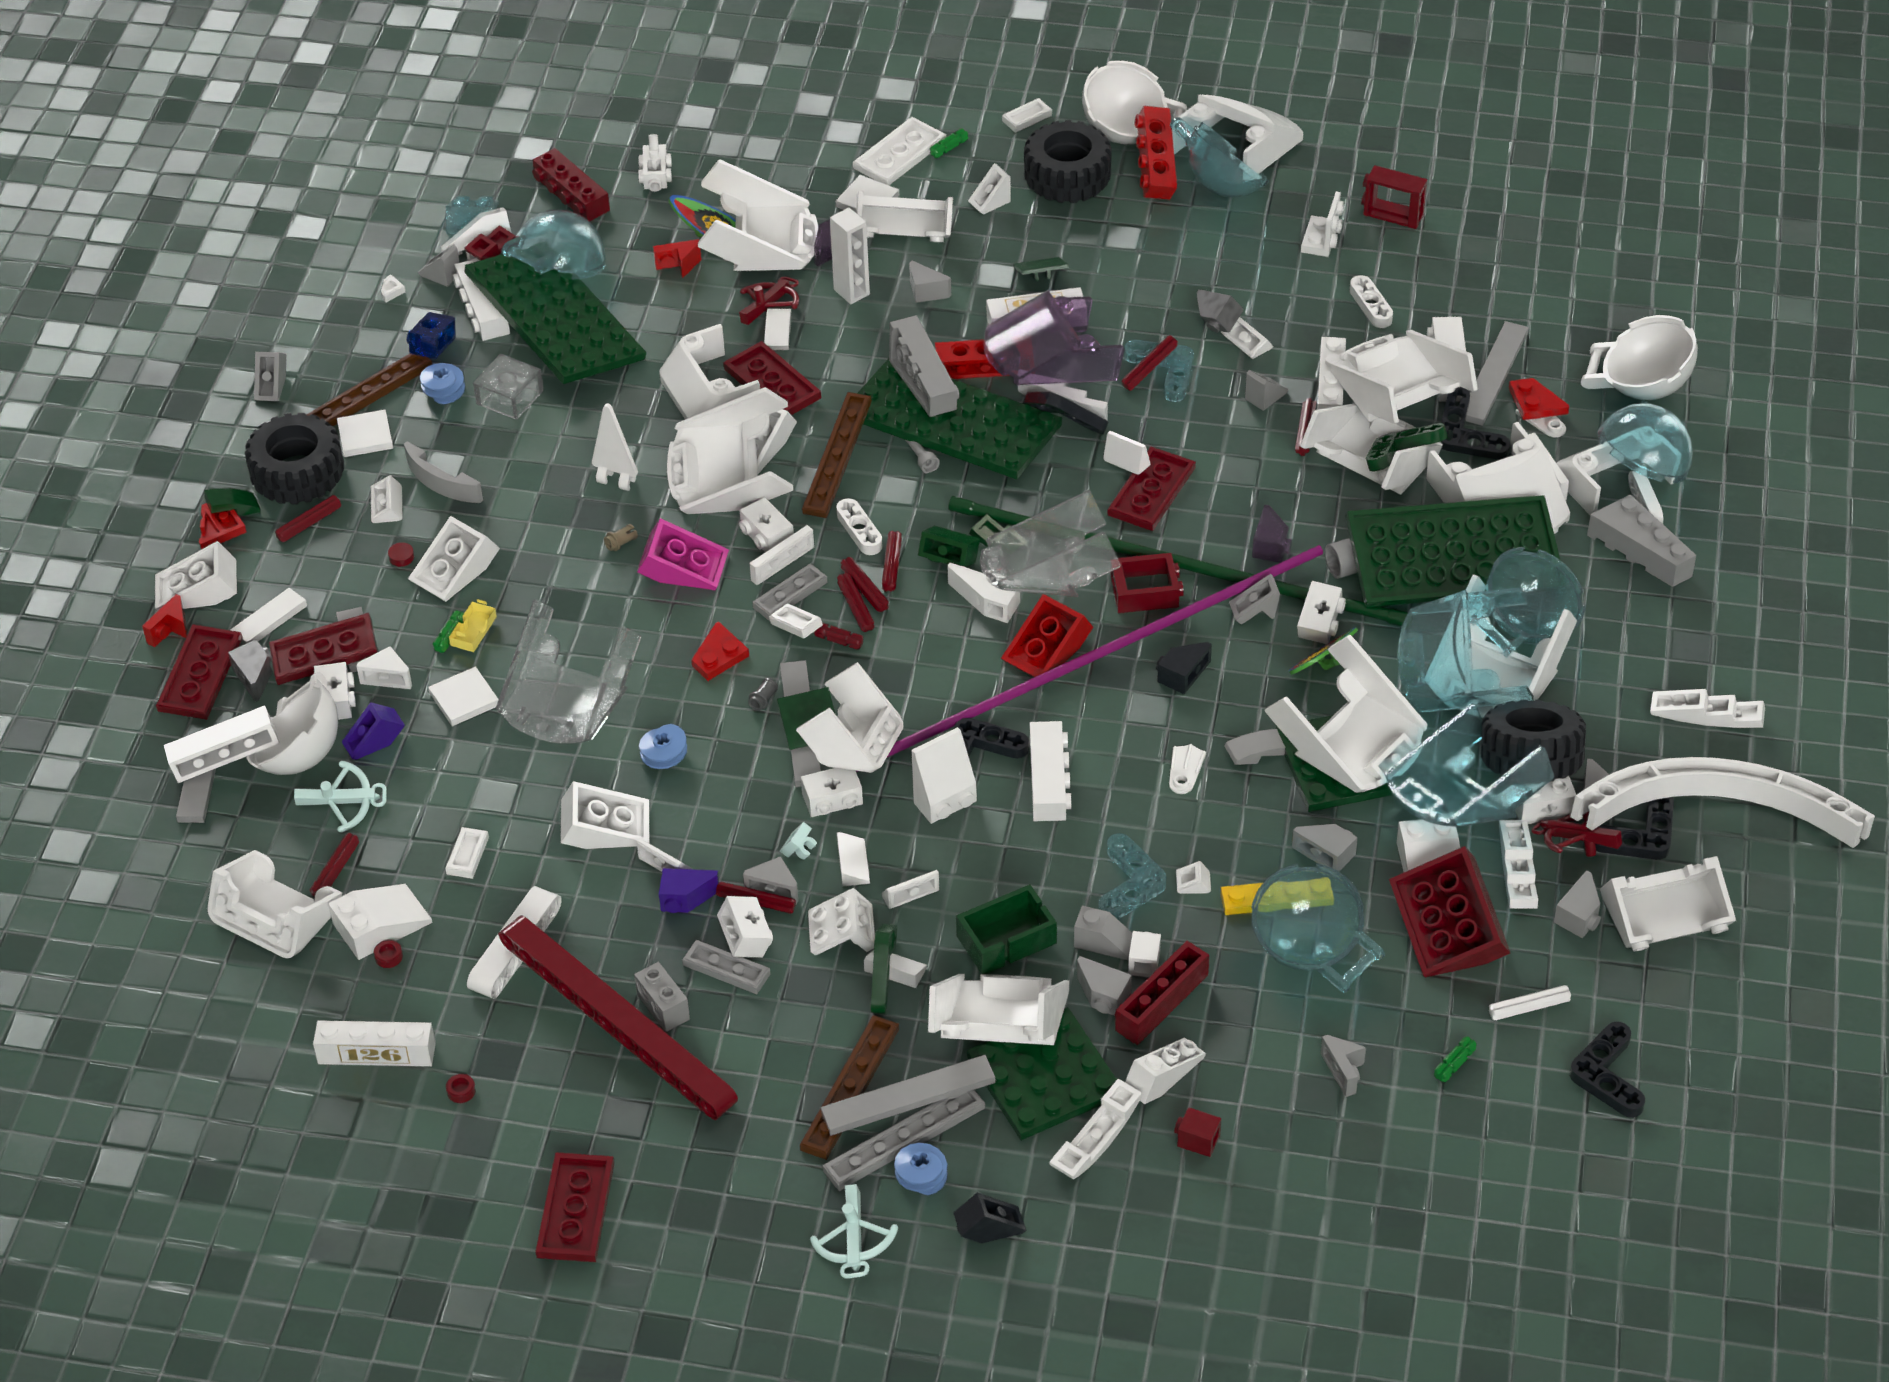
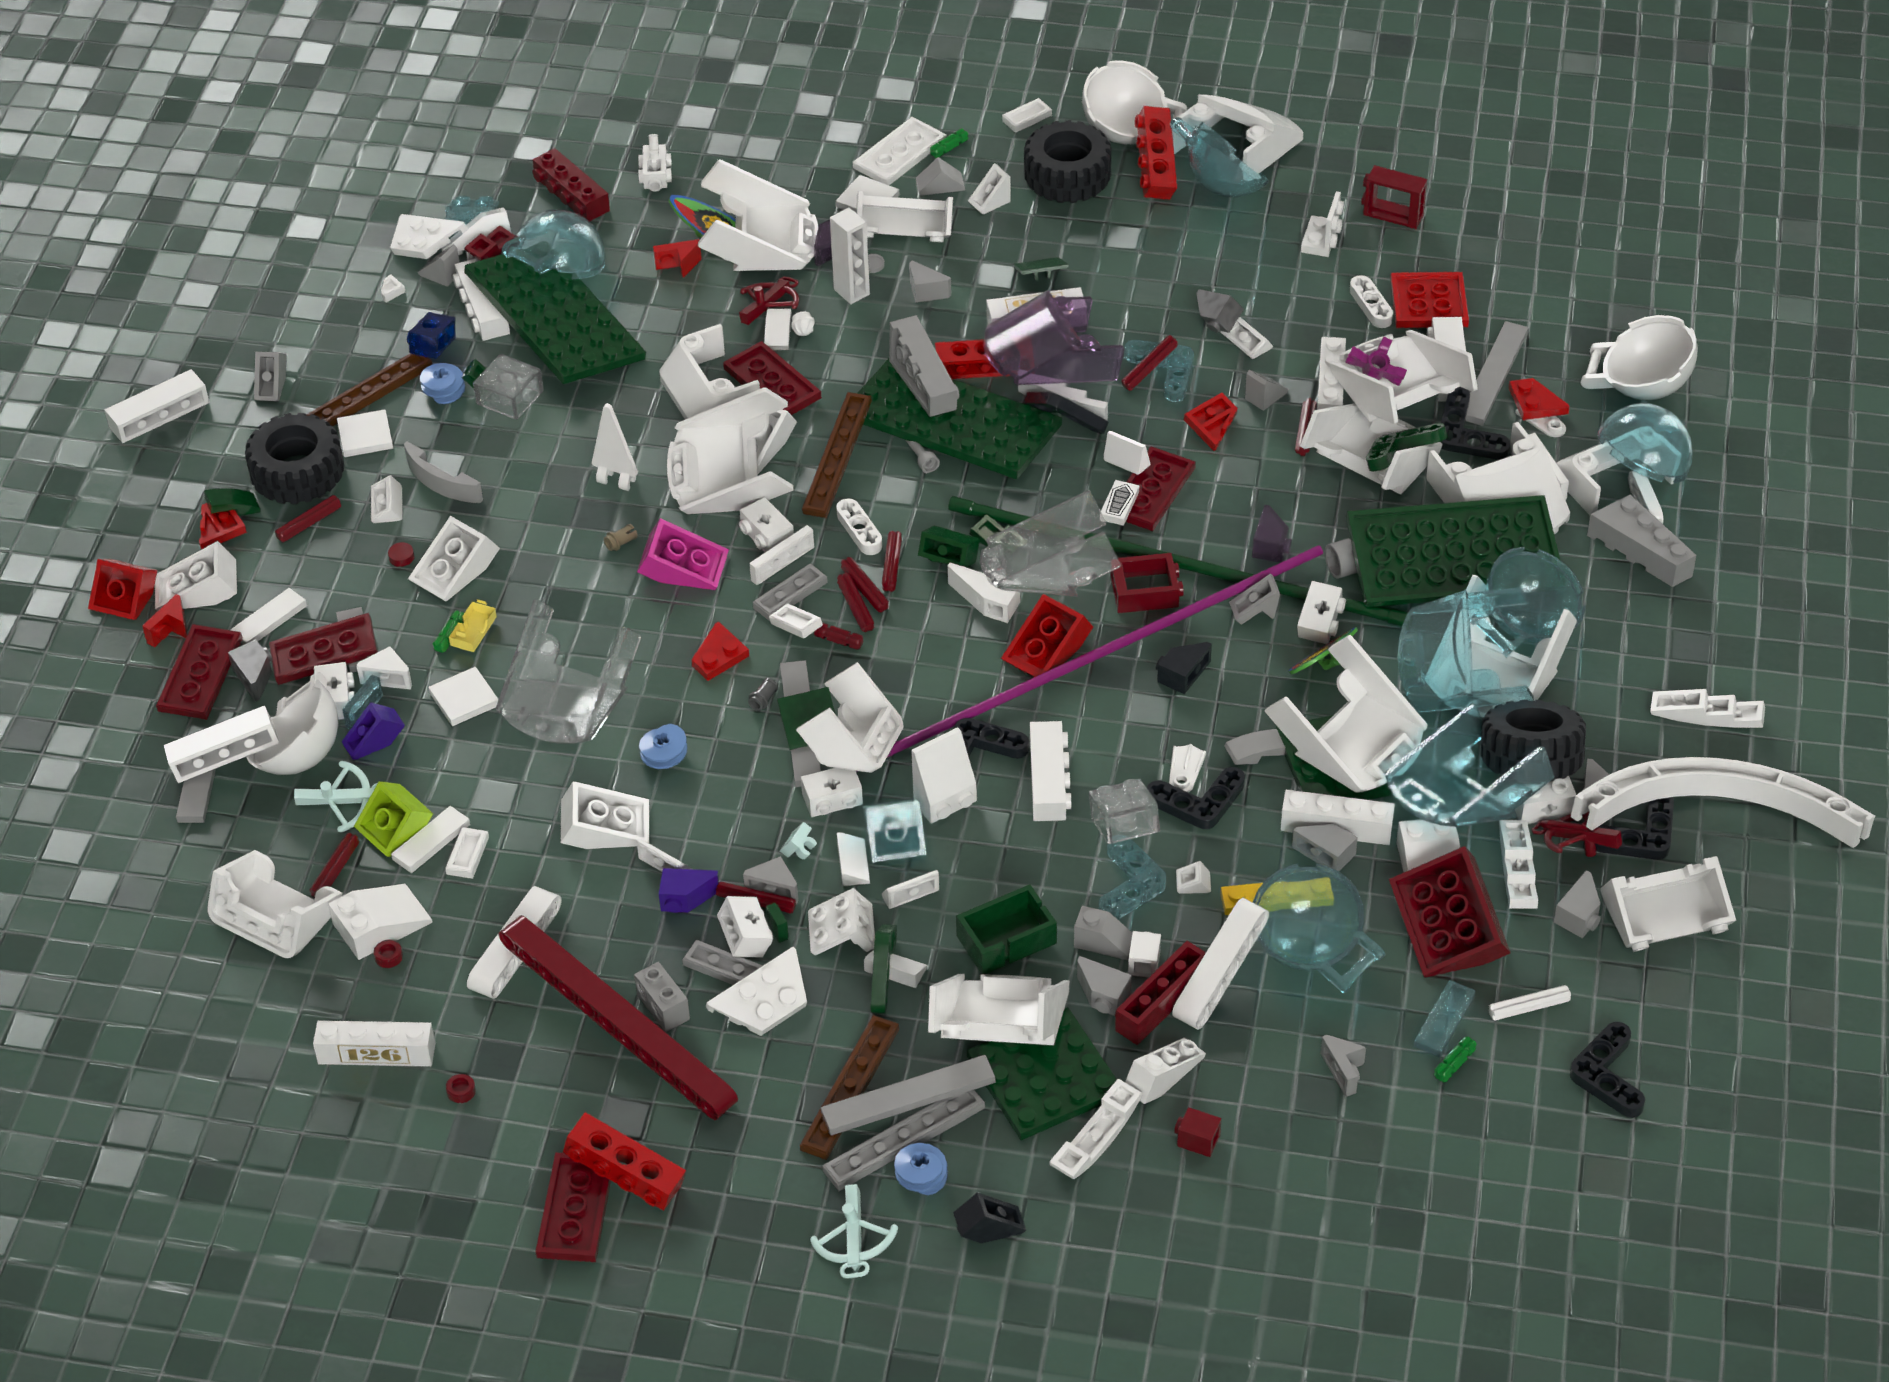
(121, 588): none -> red slope
(156, 406): none -> white brick
(369, 692): none -> clear light blue tile
(391, 817): none -> lime slope
(423, 235): none -> white wing
(430, 839): none -> white tile
(472, 372): none -> dark green tile
(616, 1148): none -> red brick
(765, 995): none -> white wing
(777, 922): none -> dark green tile
(802, 323): none -> white plate
(875, 263): none -> light grey piece
(894, 829): none -> clear light blue slope
(939, 178): none -> light grey slope
(1119, 502): none -> white tile
(1124, 811): none -> clear brick
(1200, 806): none -> black beam
(1212, 419): none -> red wing
(1220, 963): none -> white beam
(1364, 818): none -> white brick
(1379, 358): none -> magenta pin
(1427, 295): none -> red plate
(1444, 1018): none -> clear light blue tile

